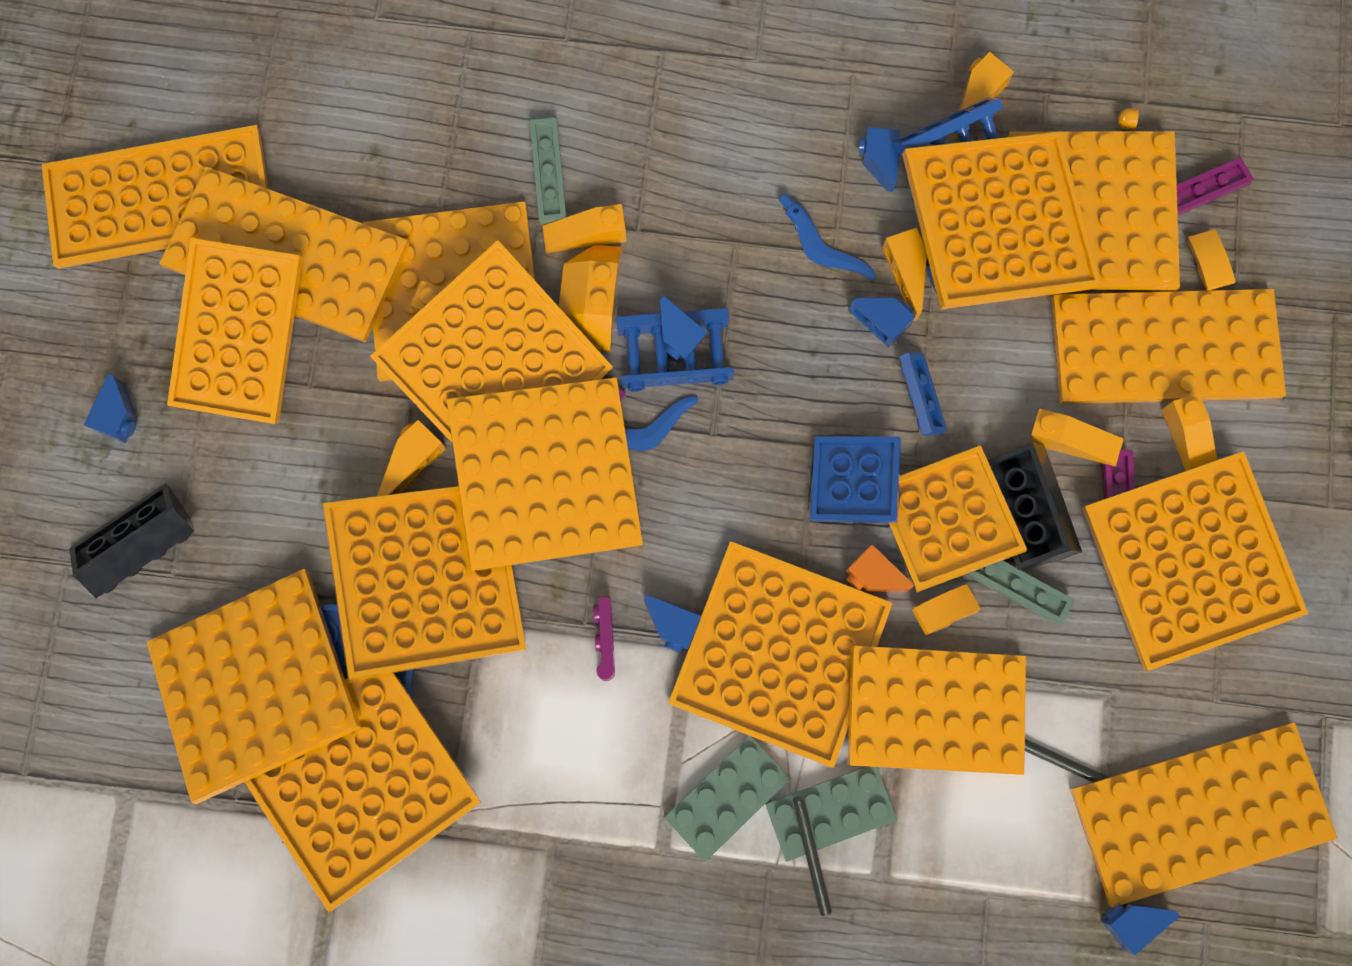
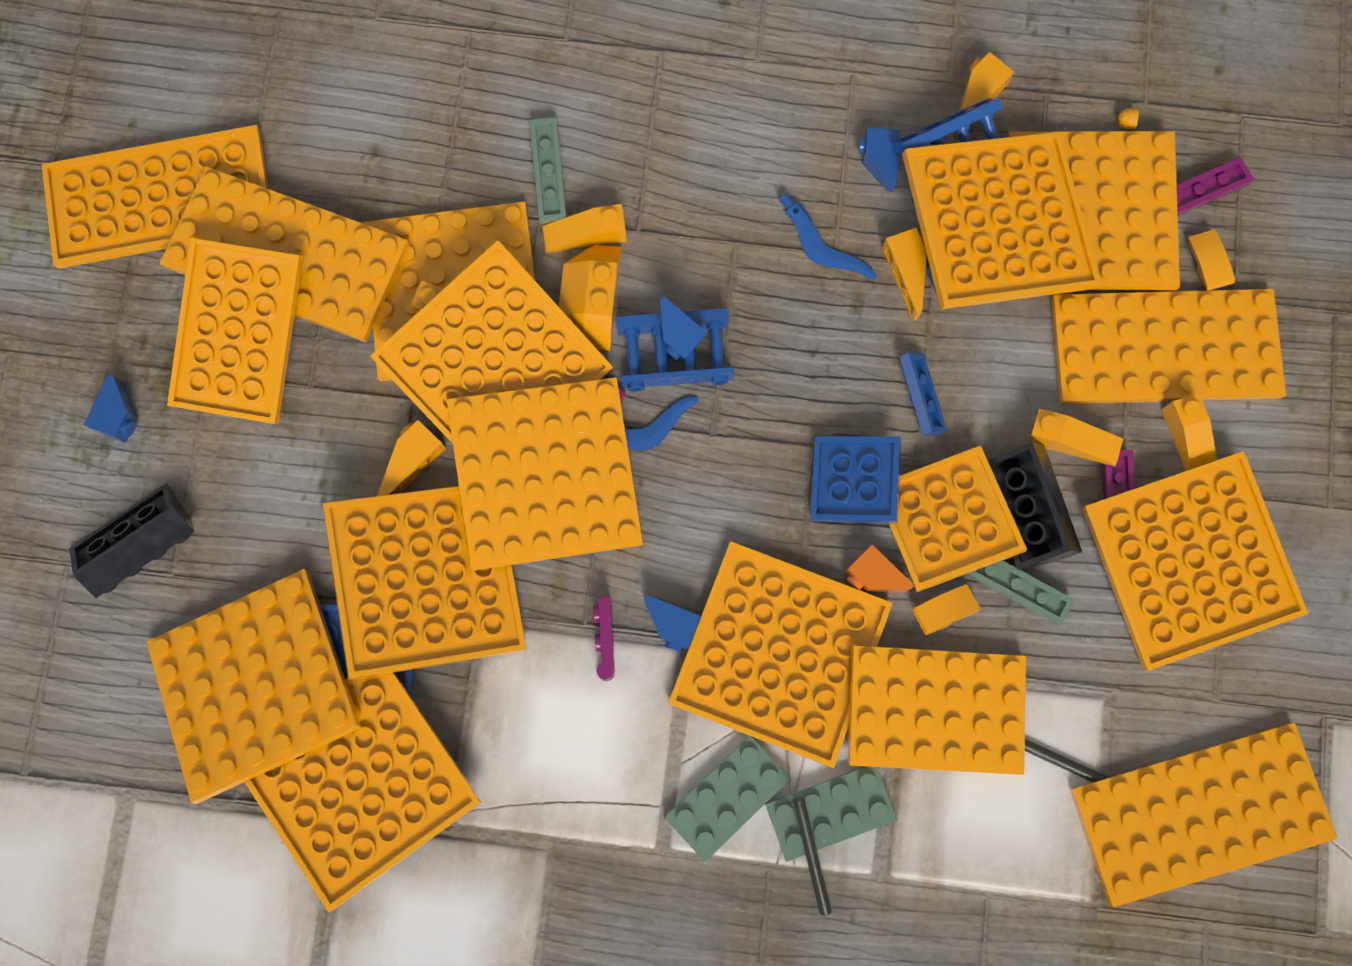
(883, 317): blue slope -> none
(1137, 924): blue slope -> none

